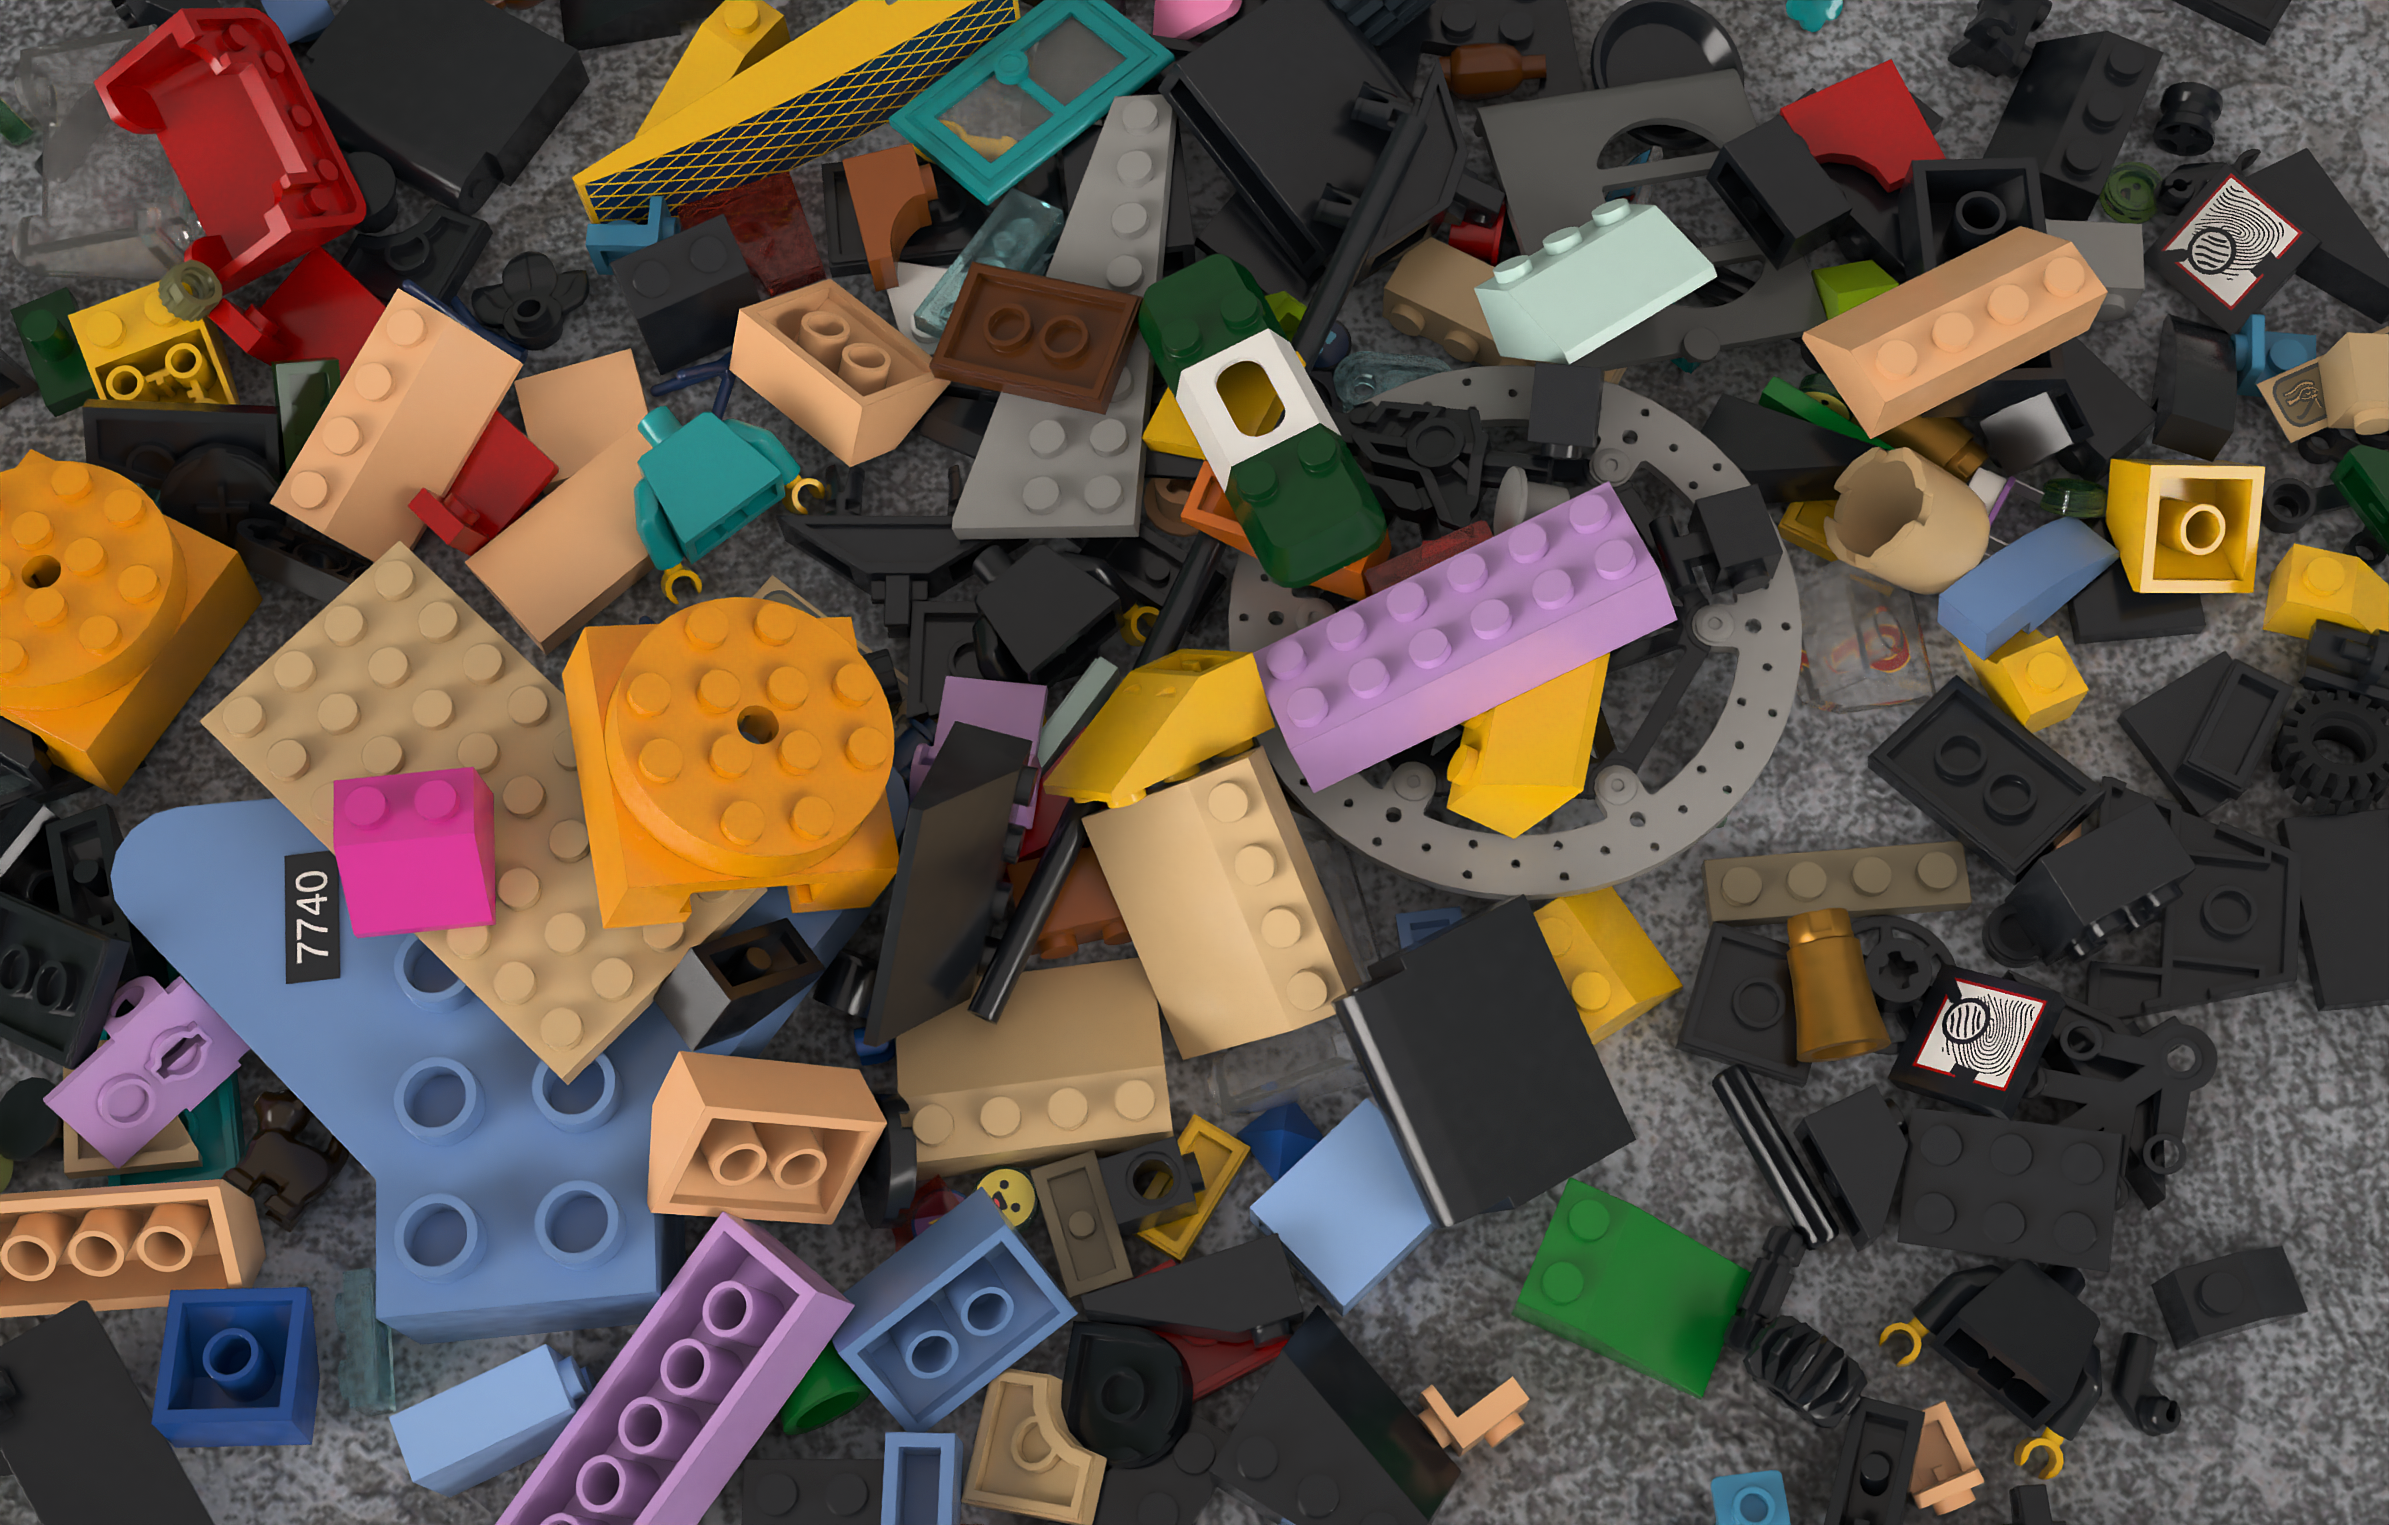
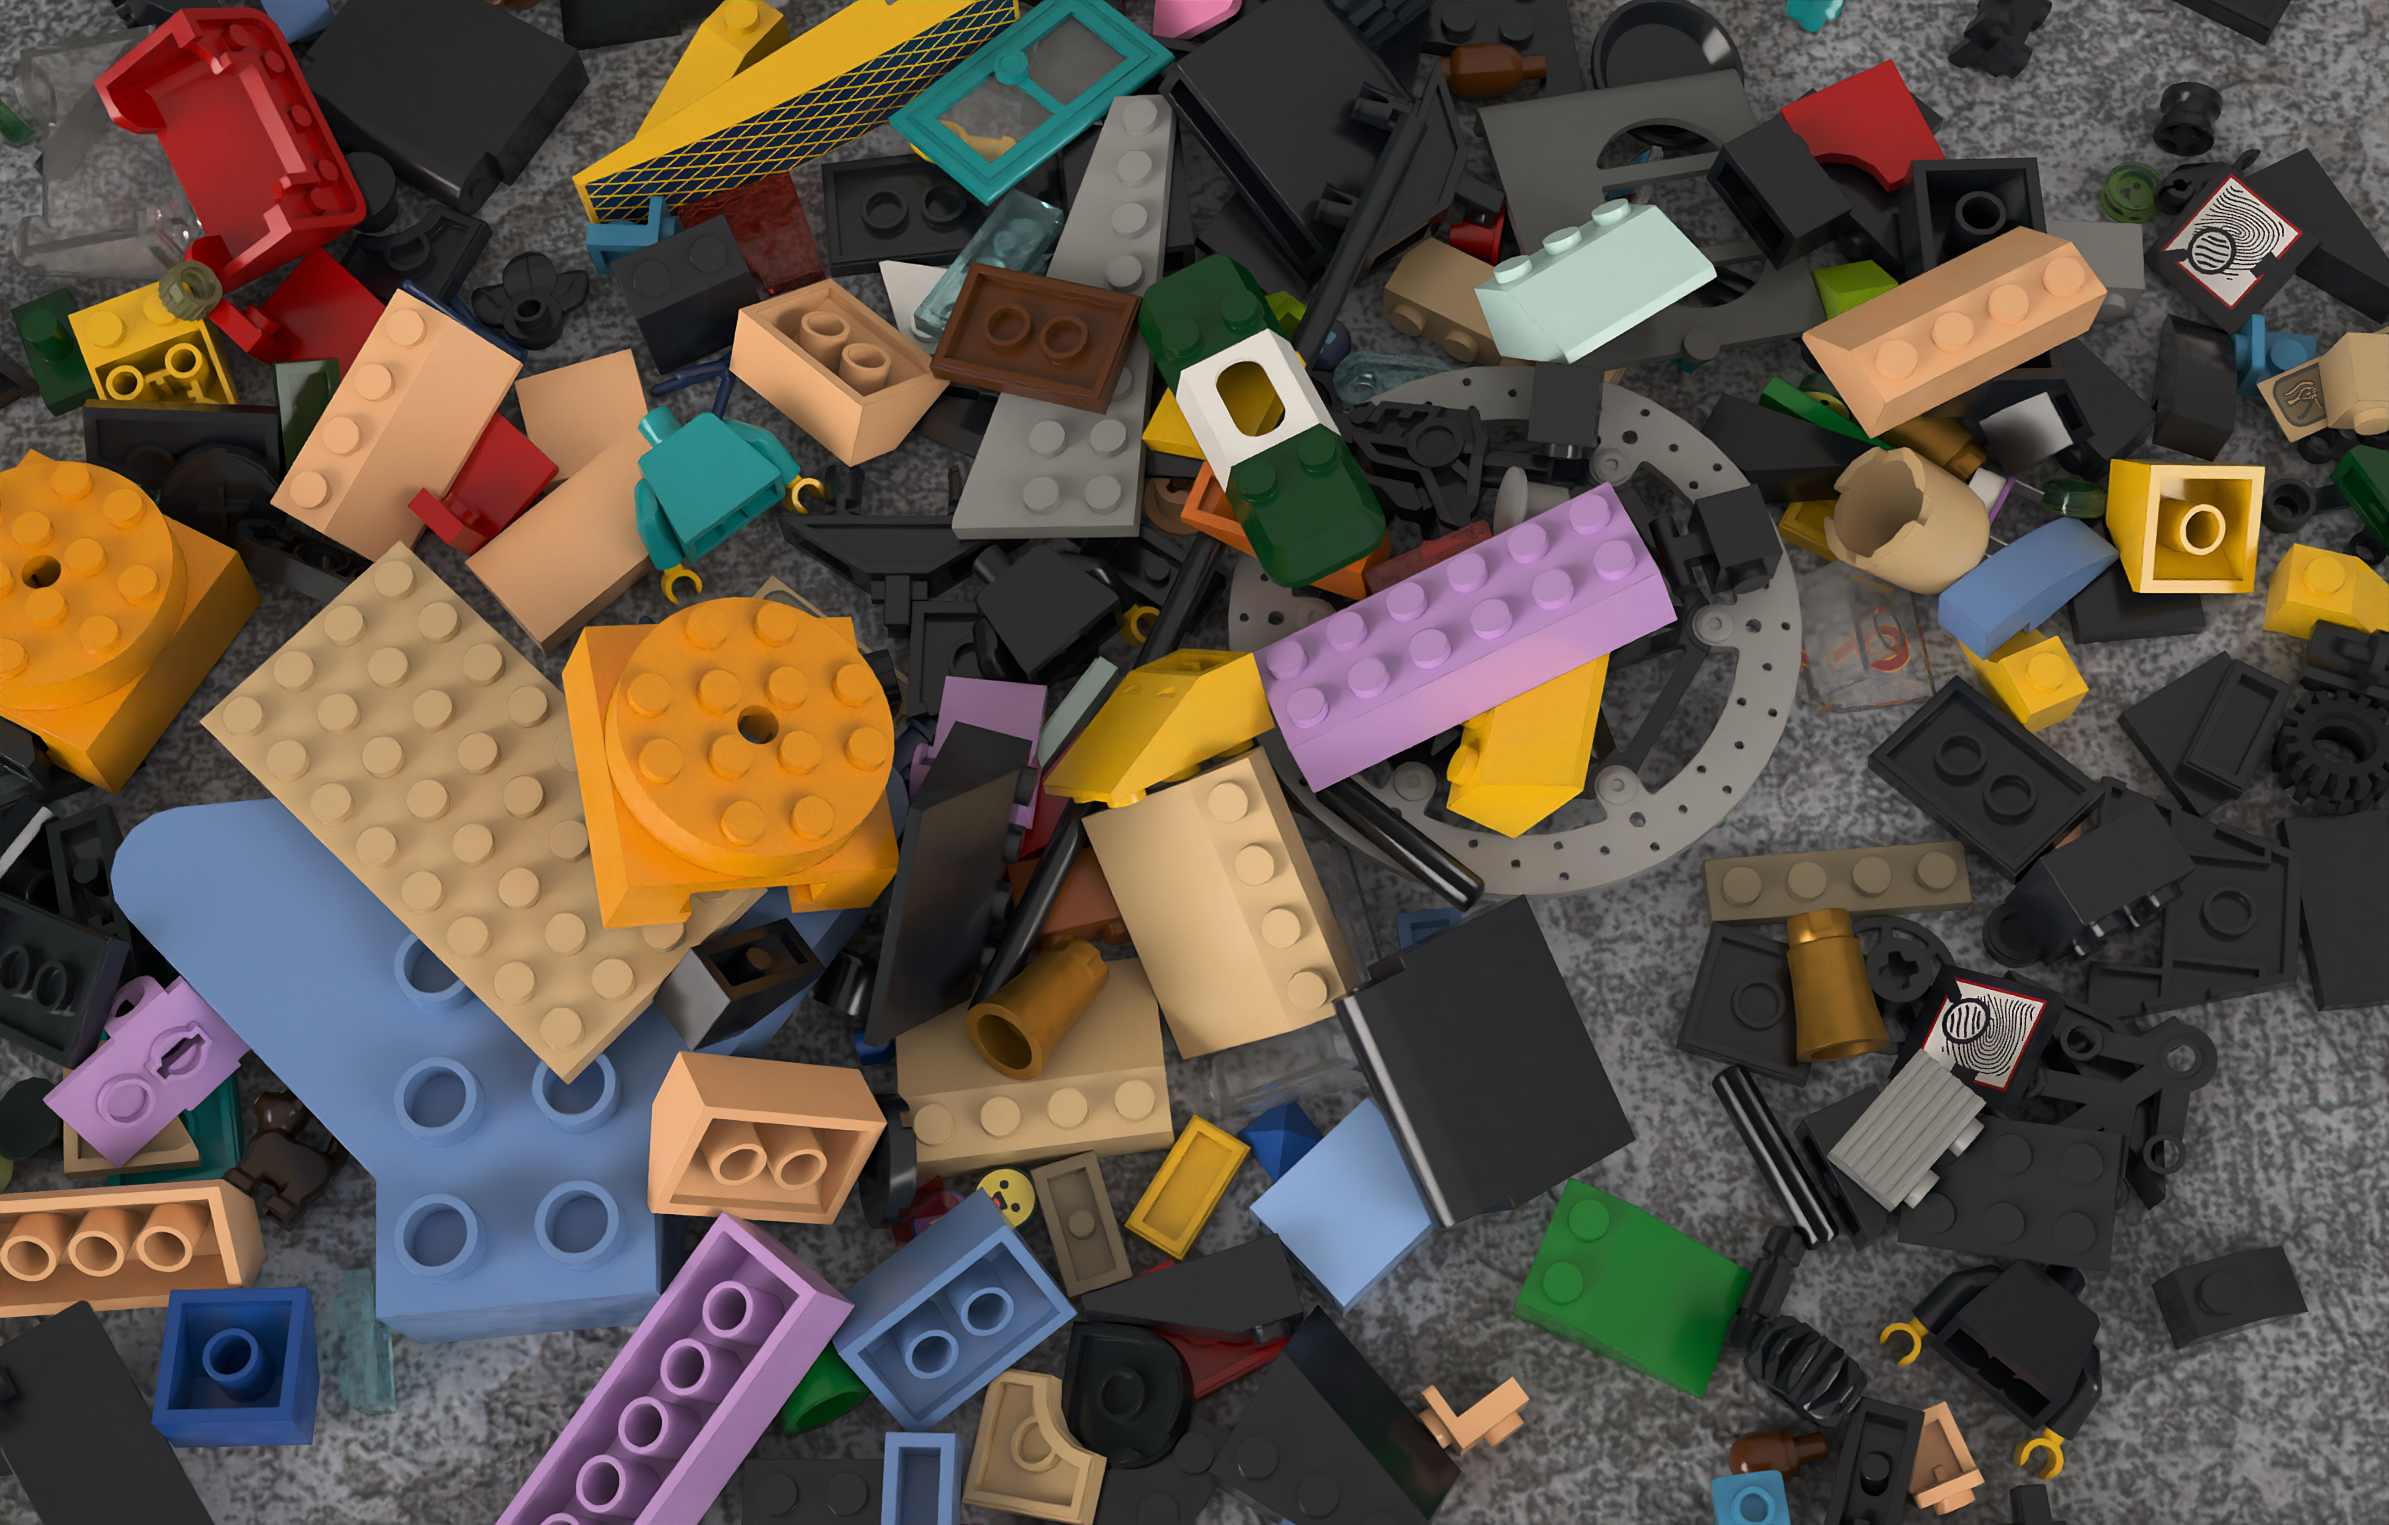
(312, 917): black sticker -> none
(416, 851): dark pink slope -> none
(491, 1420): light blue brick -> none
(890, 205): dark orange arch -> none
(1035, 1010): none -> pearl gold plant
(1125, 1169): black brick -> none
(1403, 843): none -> black axle
(1605, 960): yellow slope -> none
(1775, 1450): none -> reddish brown cylinder
(1908, 1131): none -> light grey brick
(2075, 115): black slope -> none
(2136, 1393): black arm -> none

